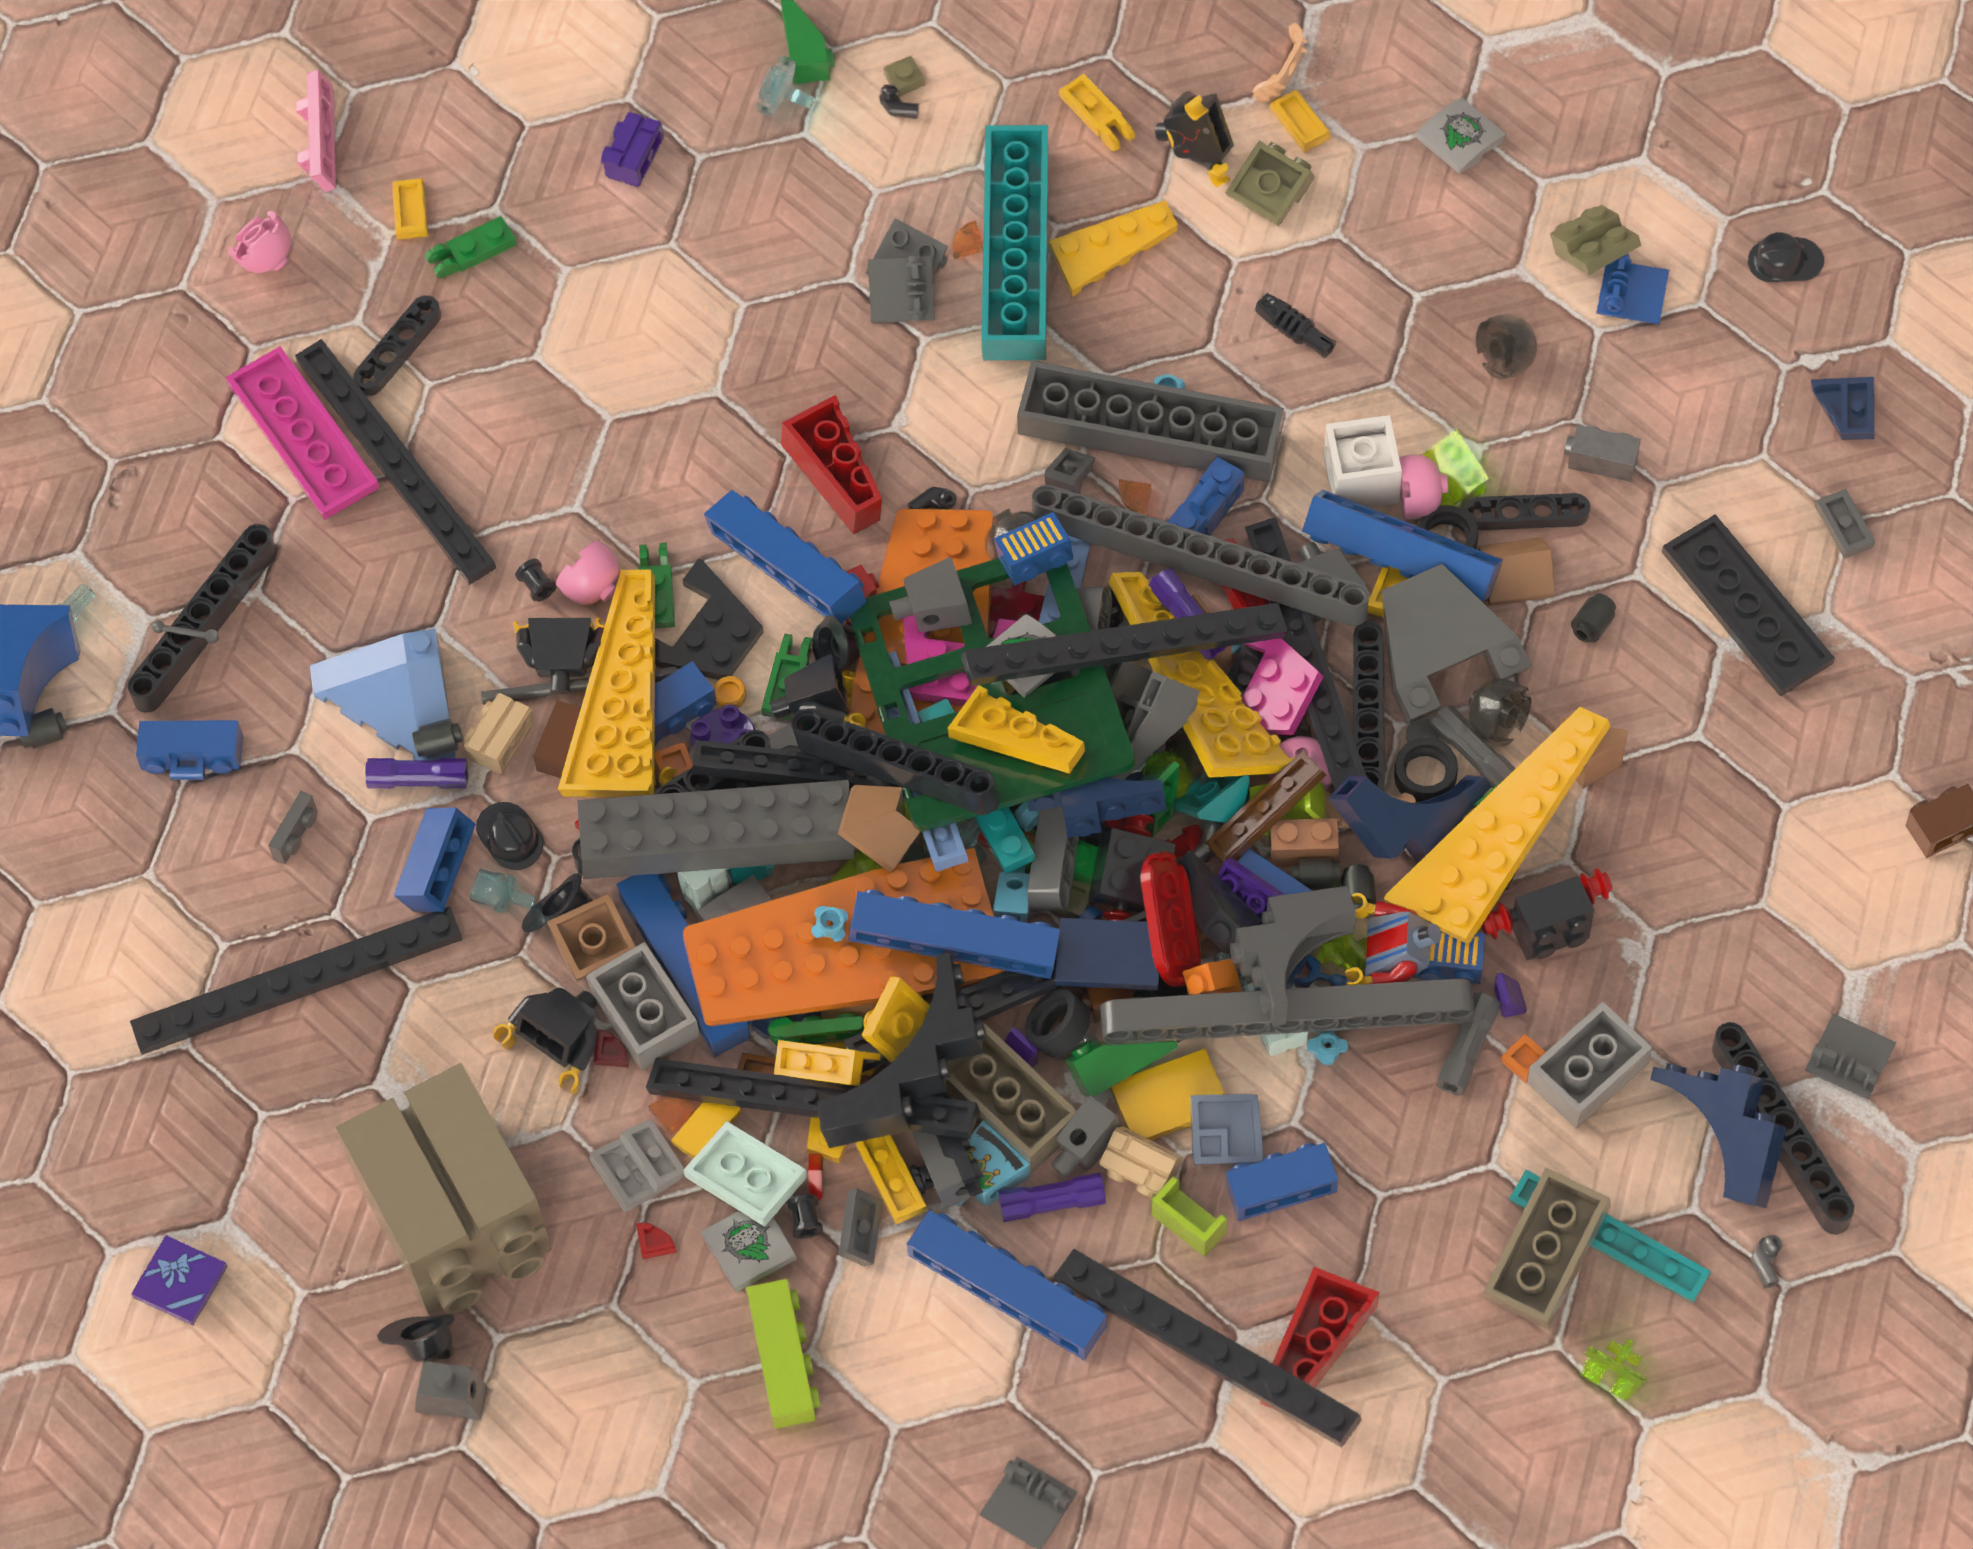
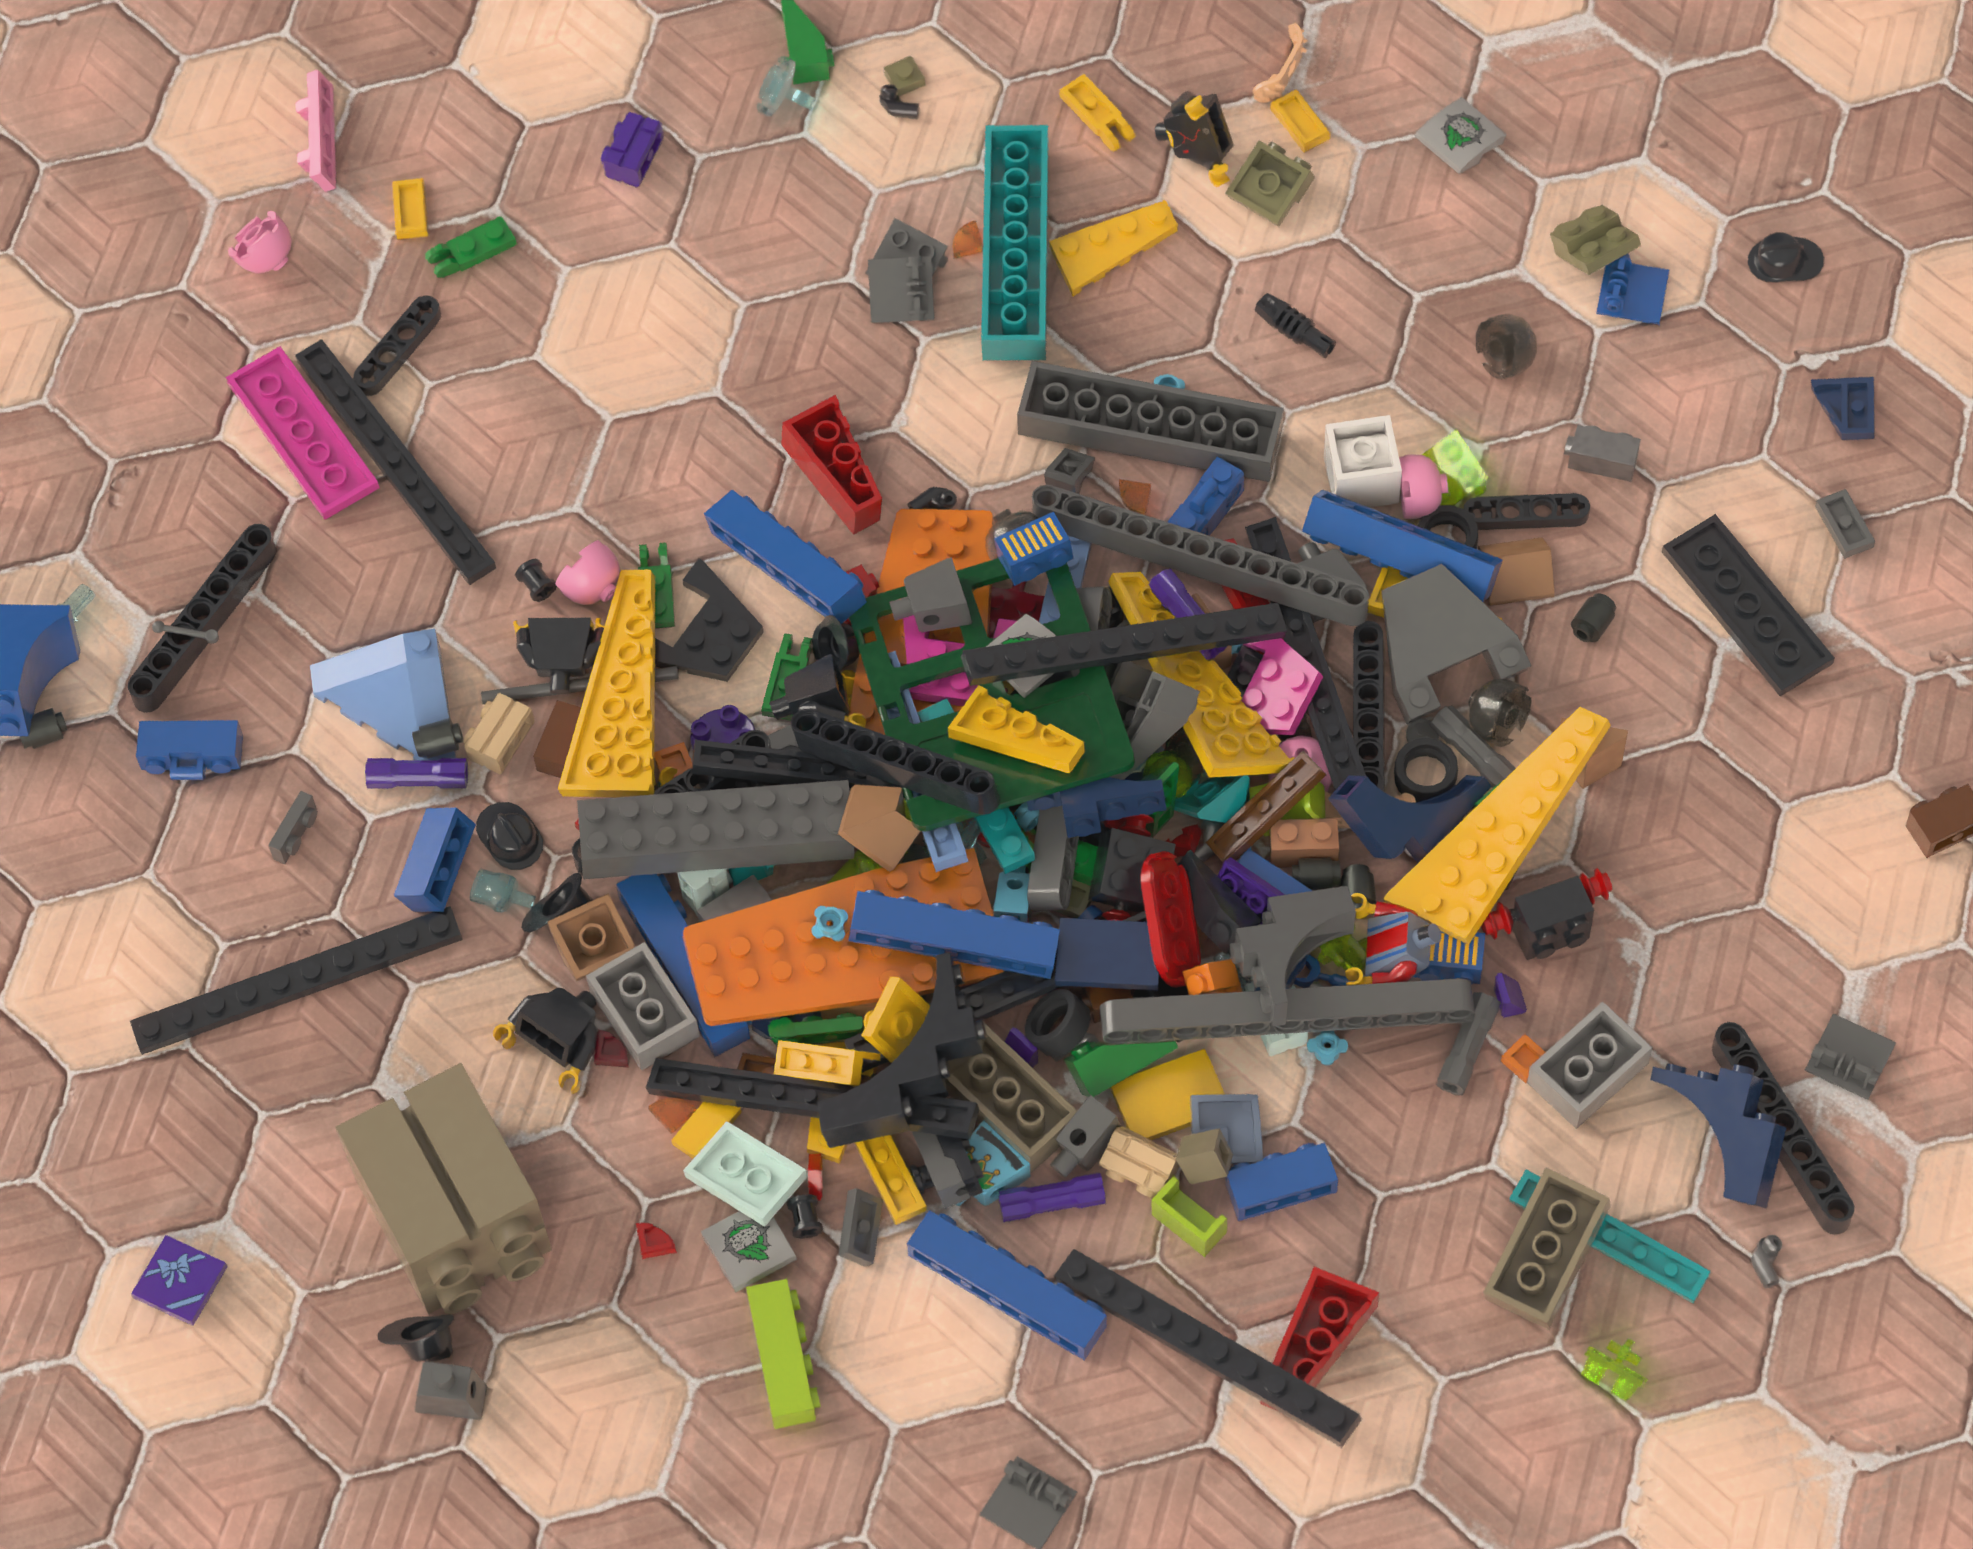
(637, 1165): light grey slope -> none
(680, 700): blue brick -> none
(730, 691): light orange tile -> none
(1204, 1156): none -> dark tan panel

